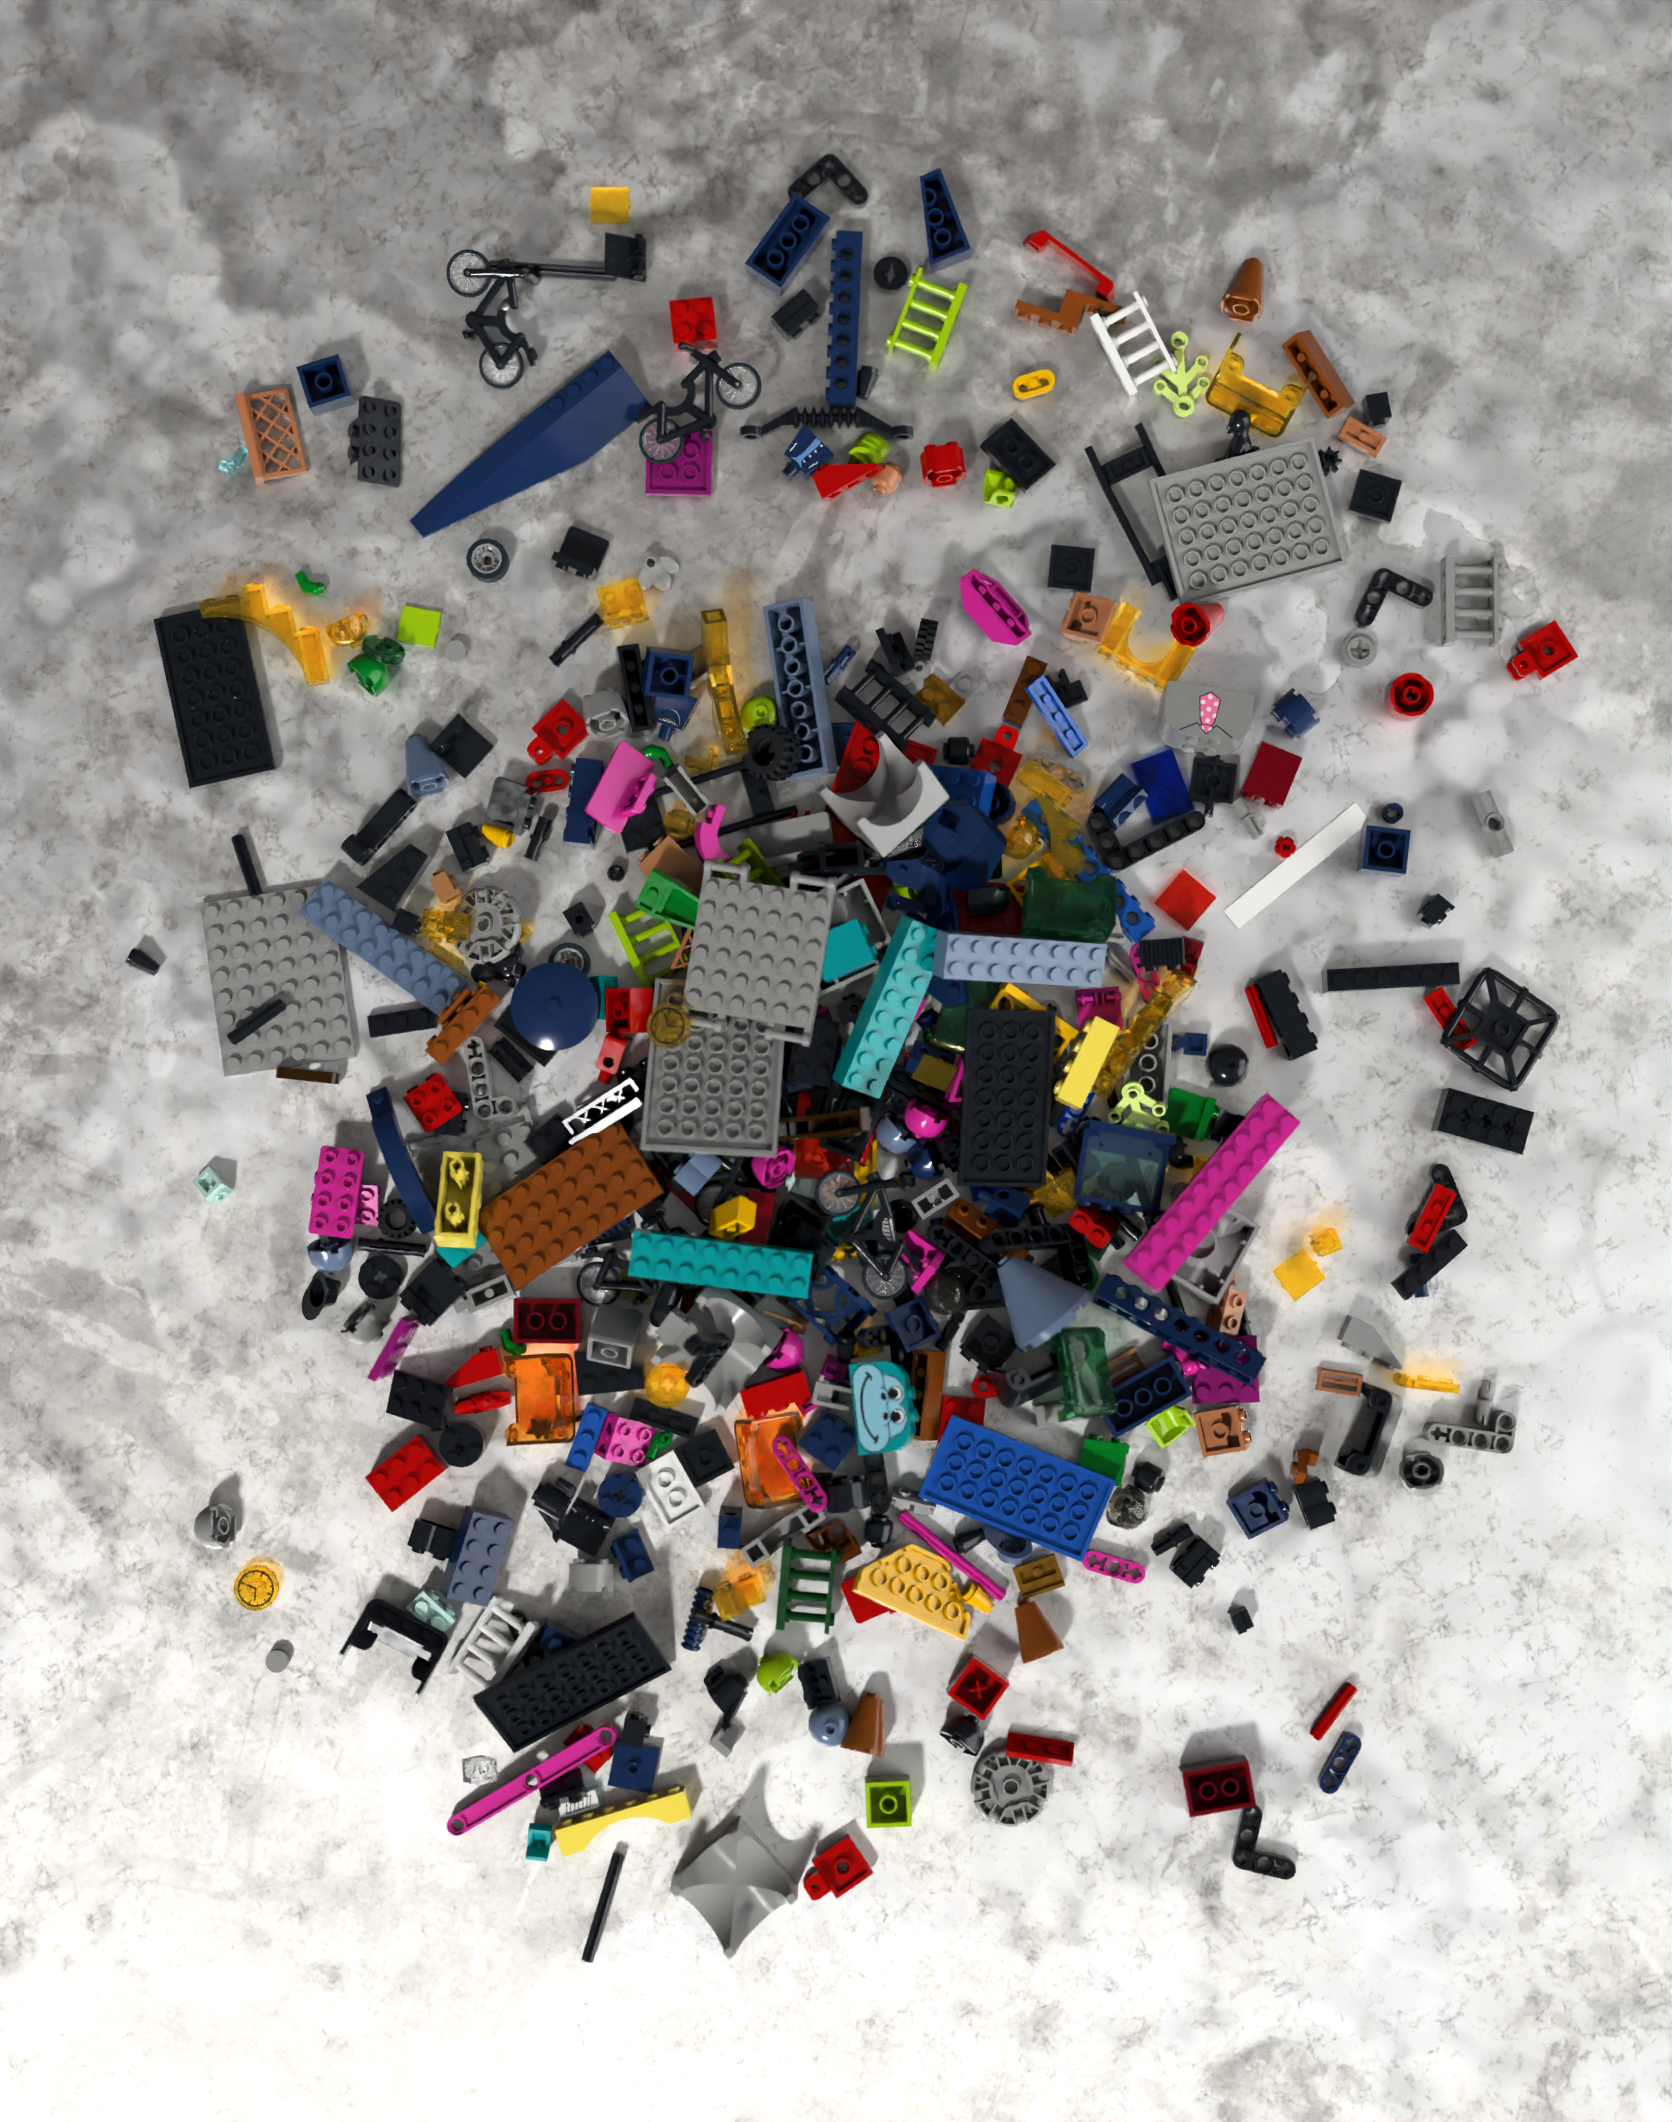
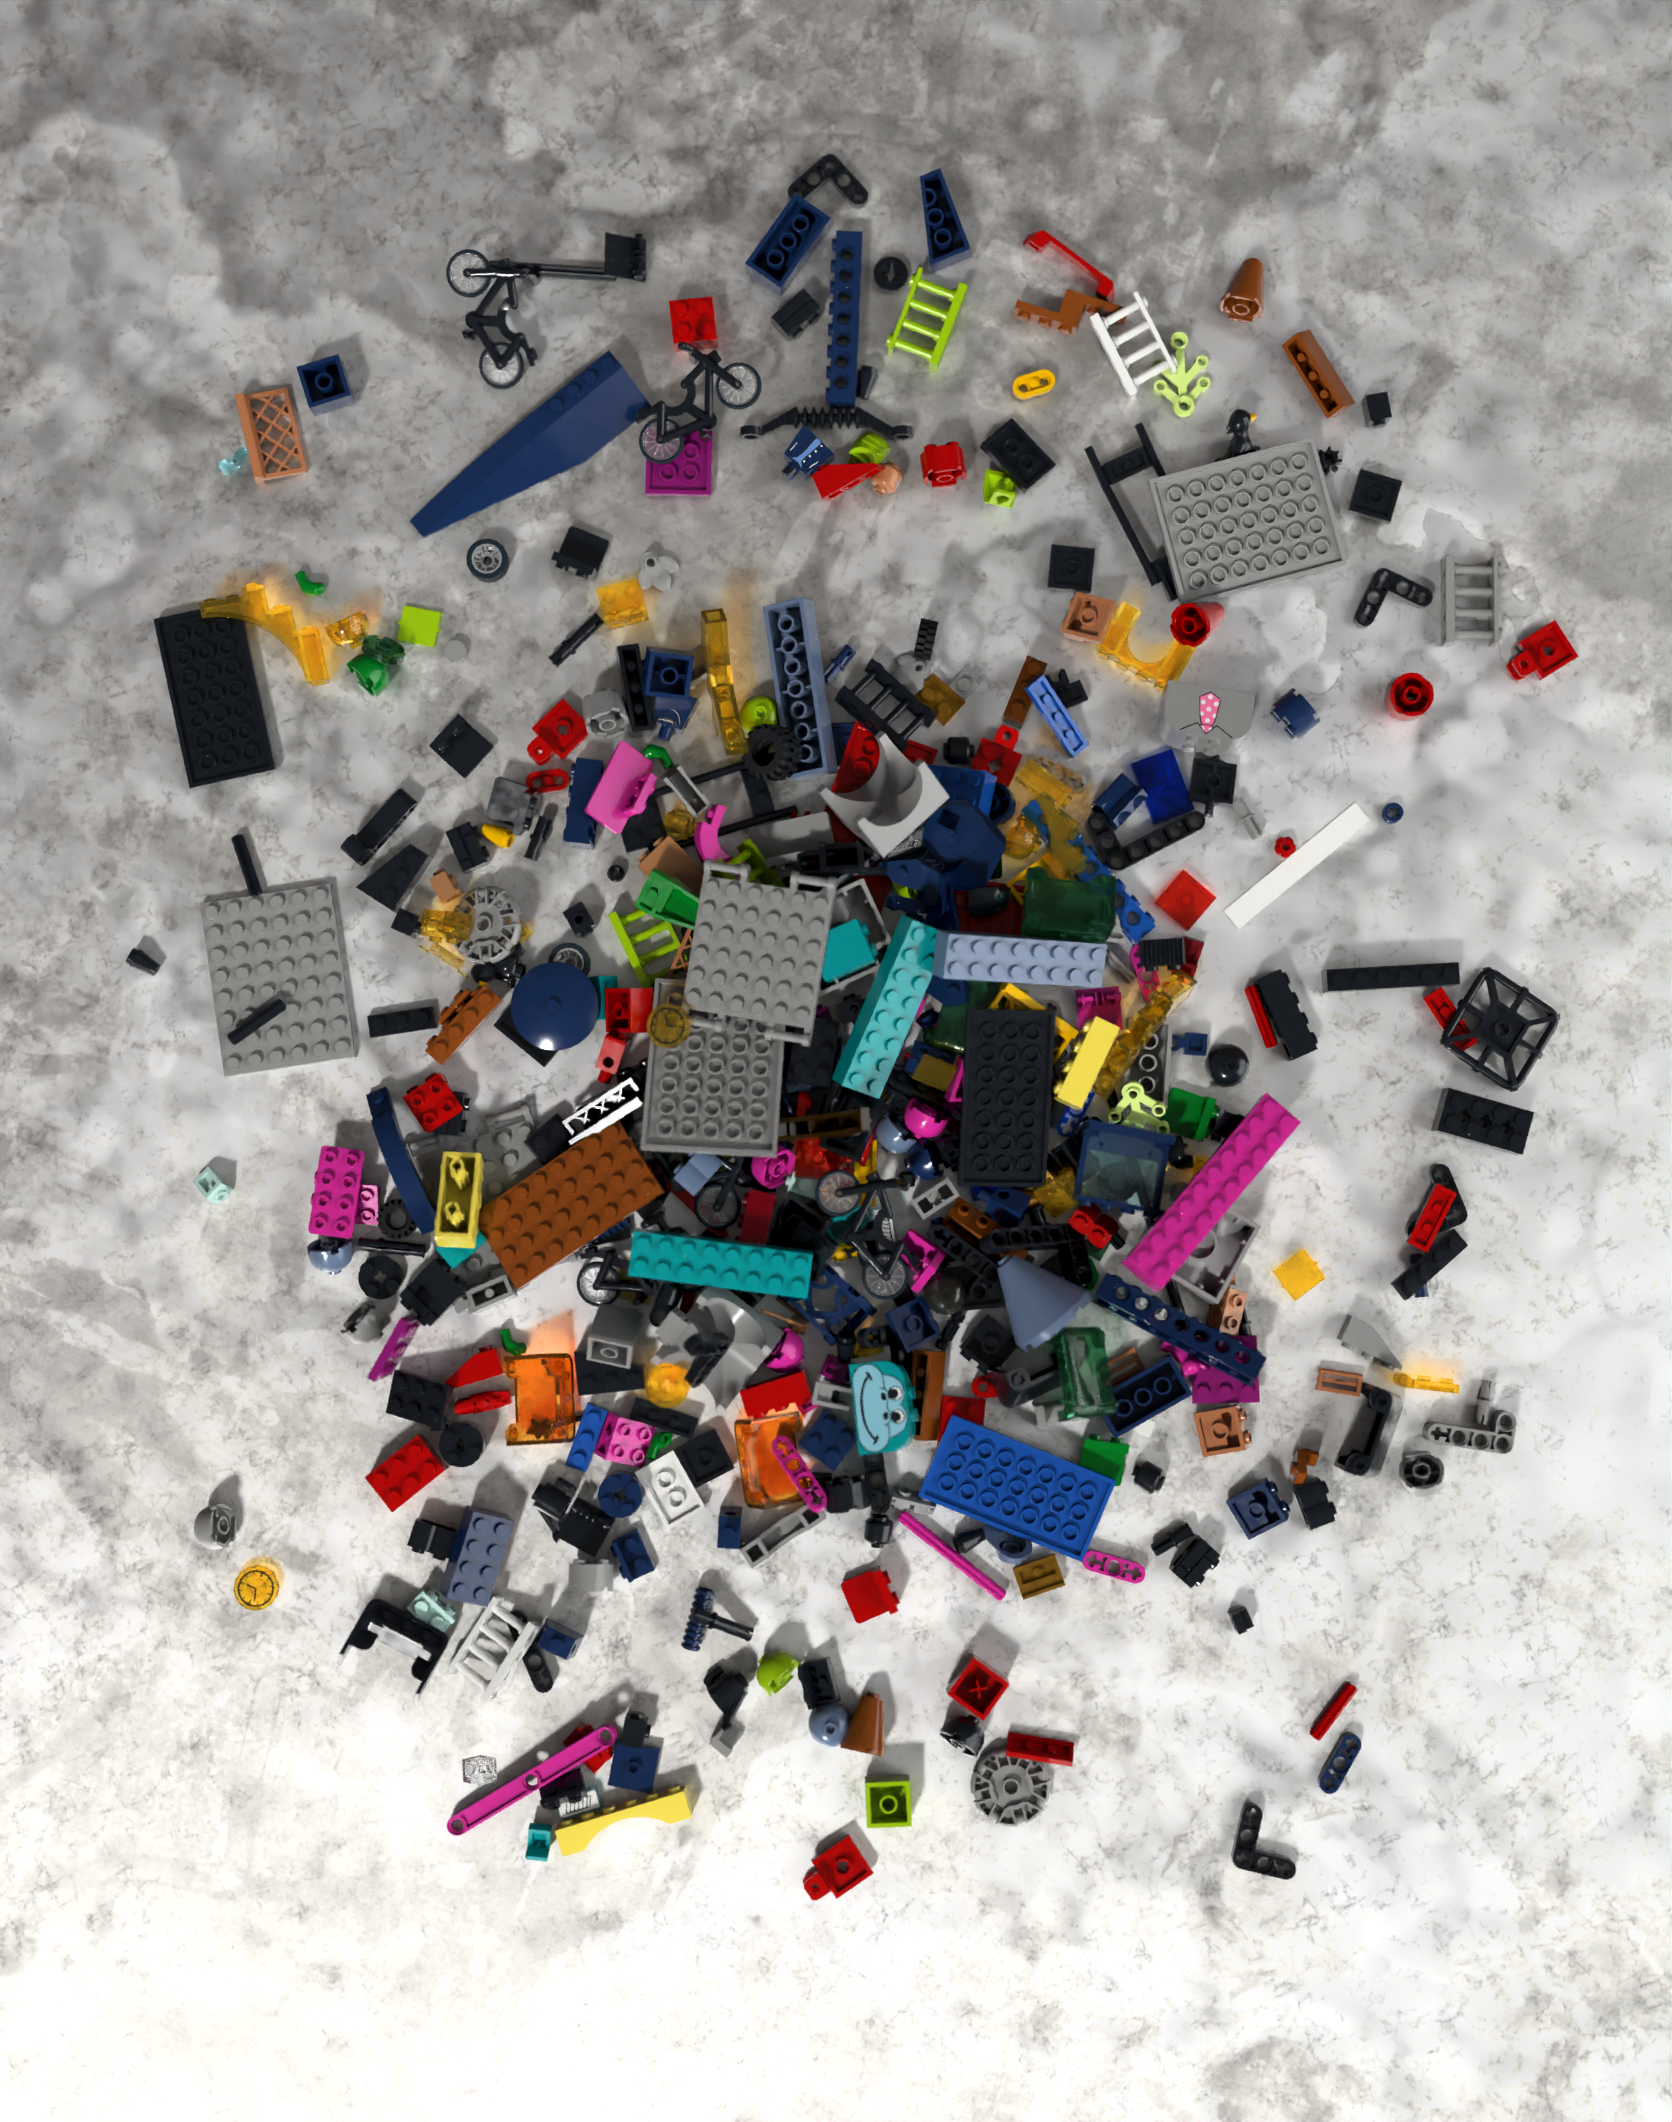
(277, 1660): light grey tile -> none
(308, 1075): dark brown beam -> none
(319, 1294): black piece -> none
(376, 442): black bracket -> none
(382, 947): sand blue plate -> none
(423, 769): sand blue cone -> none
(485, 1078): light grey beam -> none
(511, 1059): black hinge -> none
(548, 1320): dark red brick -> none
(572, 1682): black plate -> none
(602, 1907): black axle -> none
(609, 205): clear yellow piece -> none
(697, 764): clear yellow bracket -> none
(732, 1218): yellow brick -> none
(735, 1884): light grey piece -> none
(738, 1596): clear yellow brick -> none
(788, 1574): dark green fence -> none
(822, 1537): reddish brown piece -> none
(896, 652): black bracket -> none
(904, 1215): black hair -> none
(917, 1587): yellow plate -> none
(977, 1598): yellow cone -> none
(993, 609): dark pink wedge -> none
(1034, 1632): dark orange cone -> none
(1124, 1223): black axle -> none
(1128, 1507): clear smoke cylinder -> none
(1169, 1425): lime piece -> none
(1217, 1786): dark red brick -> none
(1234, 391): clear yellow windscreen -> none
(1270, 776): dark red brick -> none
(1325, 1242): clear yellow brick -> none
(1362, 437): nougat plate -> none
(1366, 643): light grey gear -> none
(1383, 851): dark blue brick -> none
(1434, 911): black brick -> none
(1498, 837): light grey piece -> none

